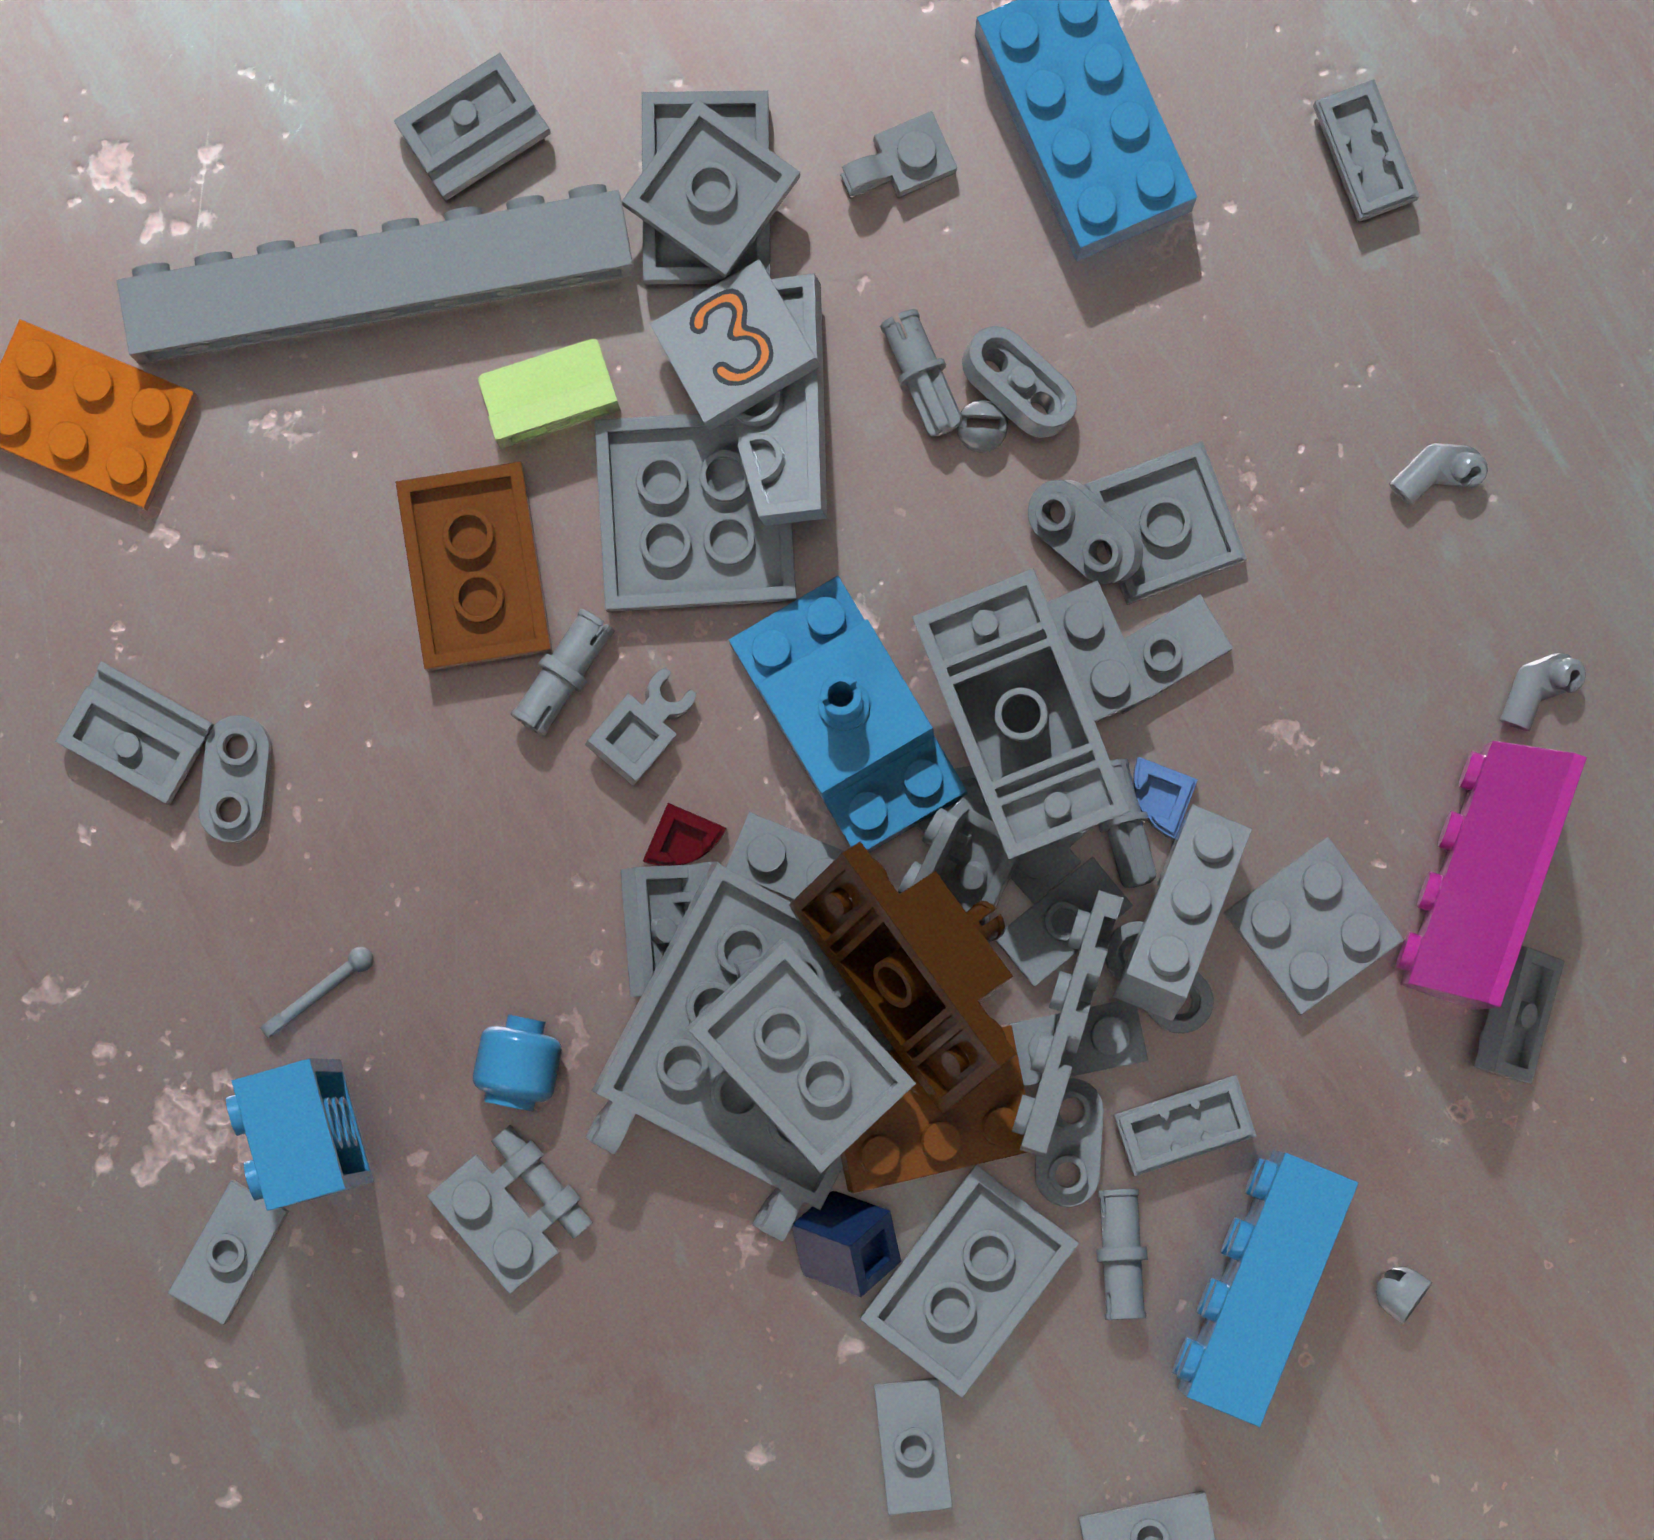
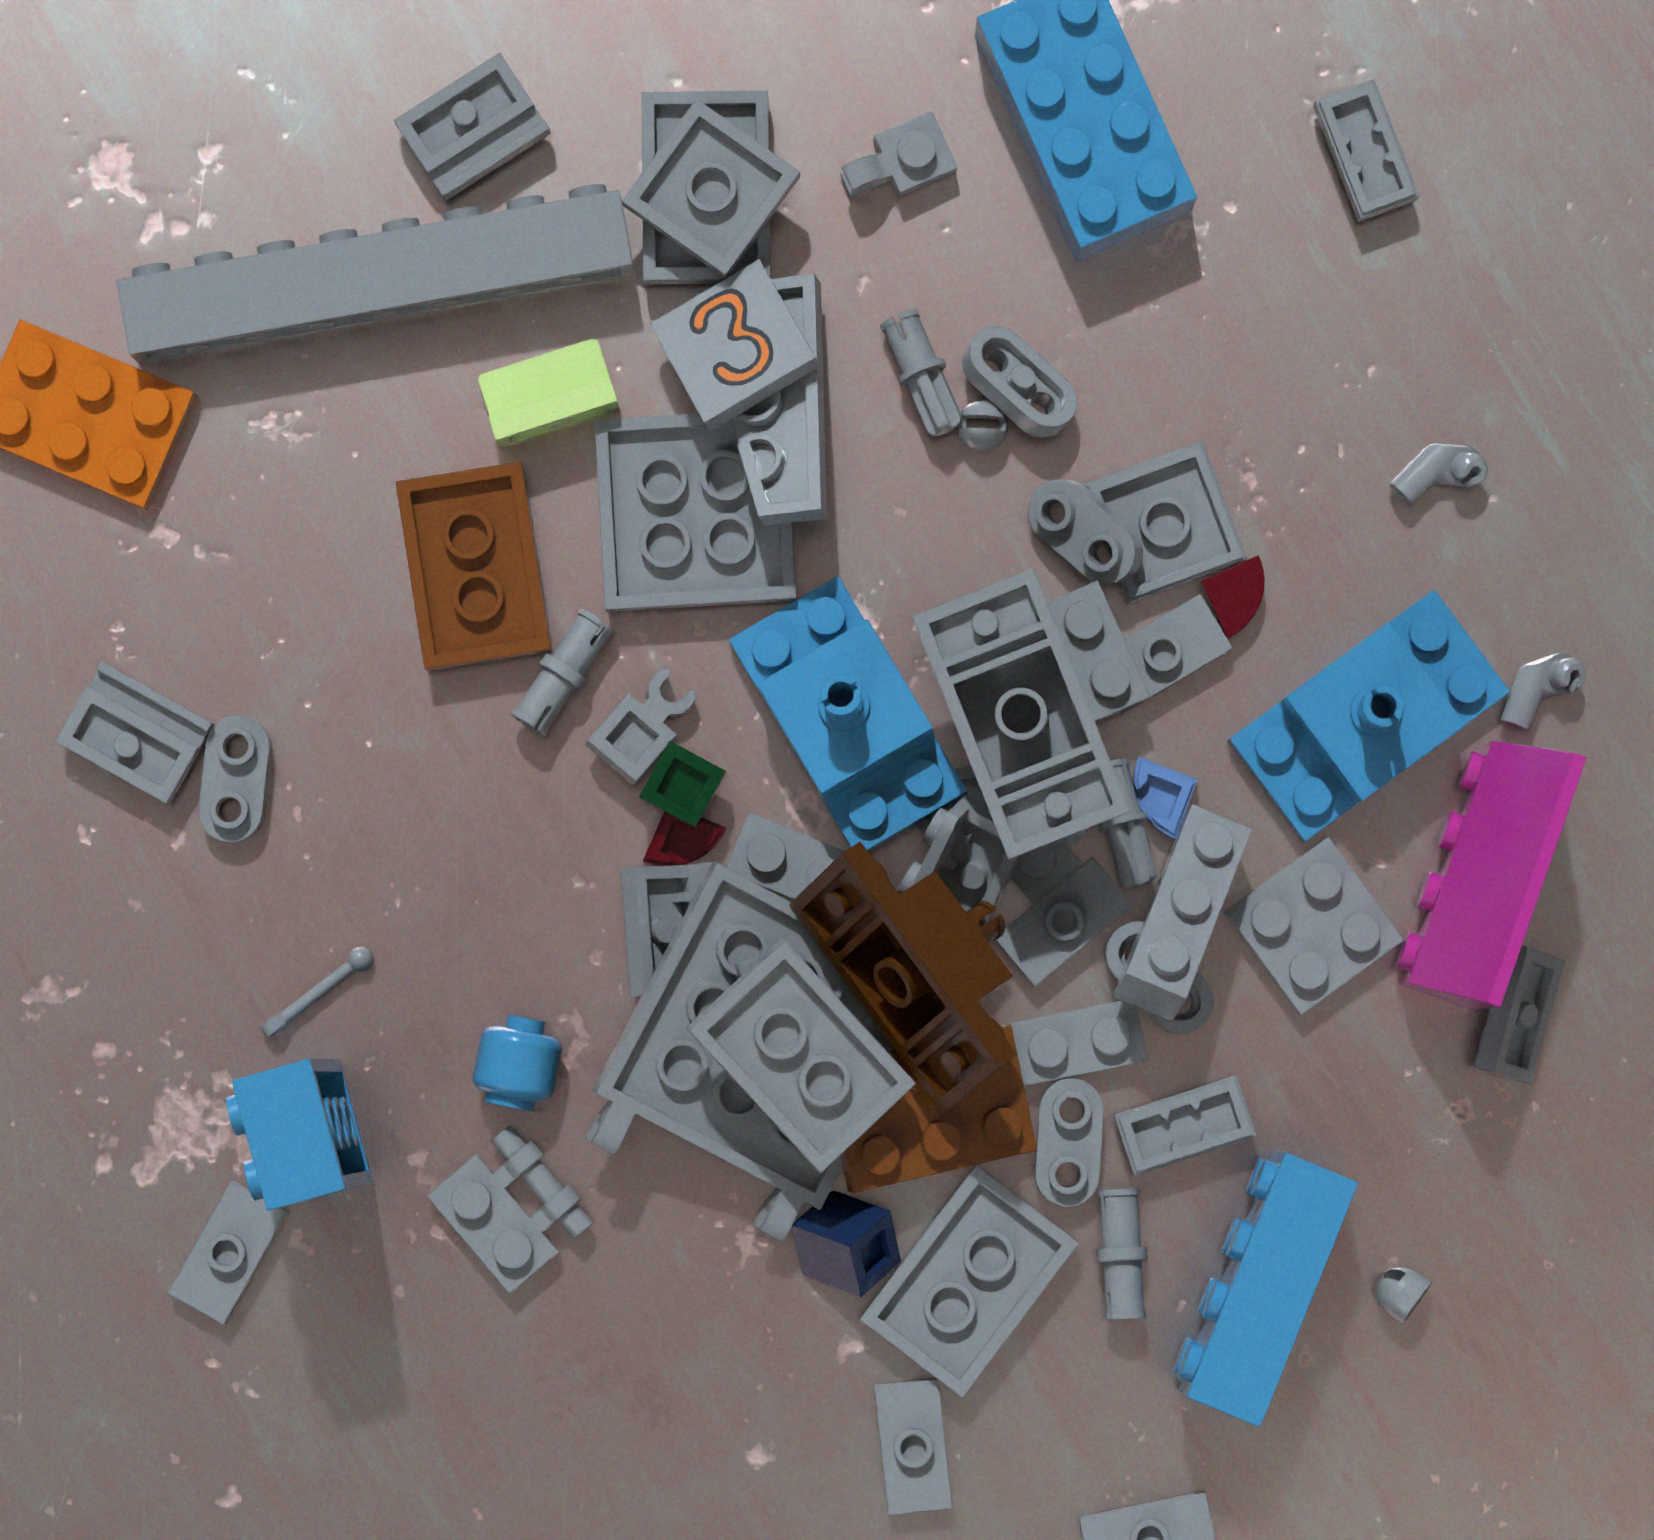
(682, 784): none -> dark green tile
(1073, 998): light grey wing -> none
(1235, 594): none -> dark red tile
(1368, 716): none -> dark azure brick

